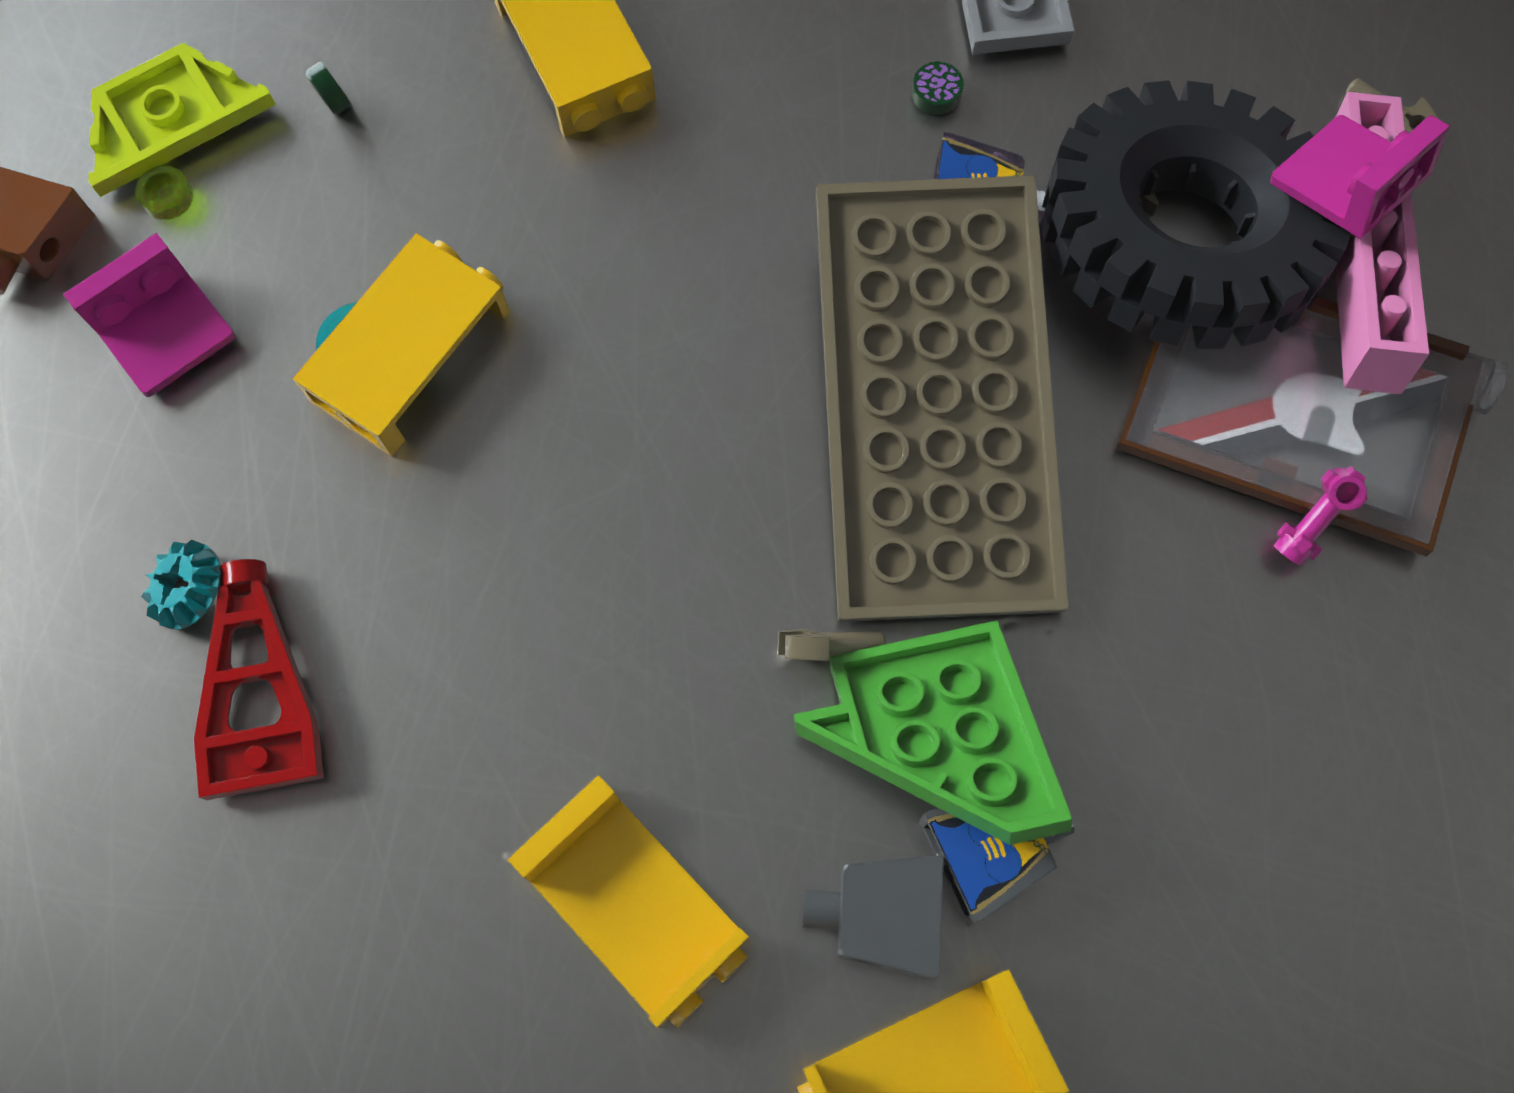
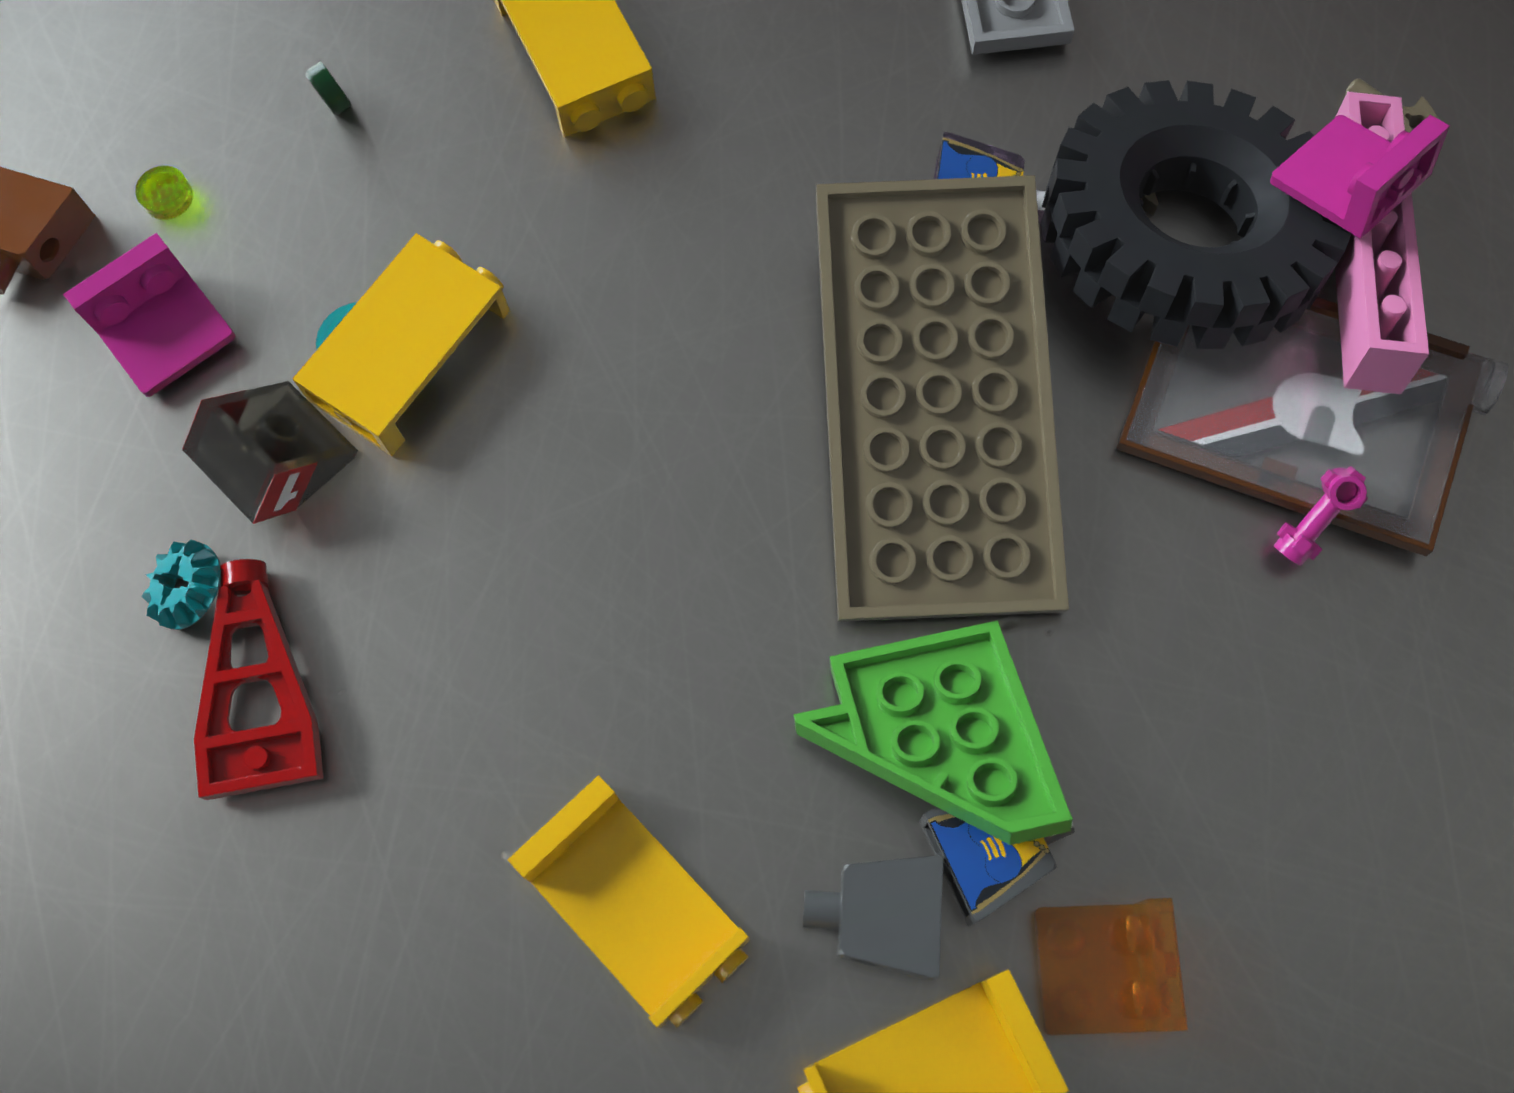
(165, 112): neon yellow wing -> none
(266, 448): none -> clear smoke slope
(817, 646): dark tan bar -> none
(937, 88): dark green tile -> none
(1110, 968): none -> clear orange bracket

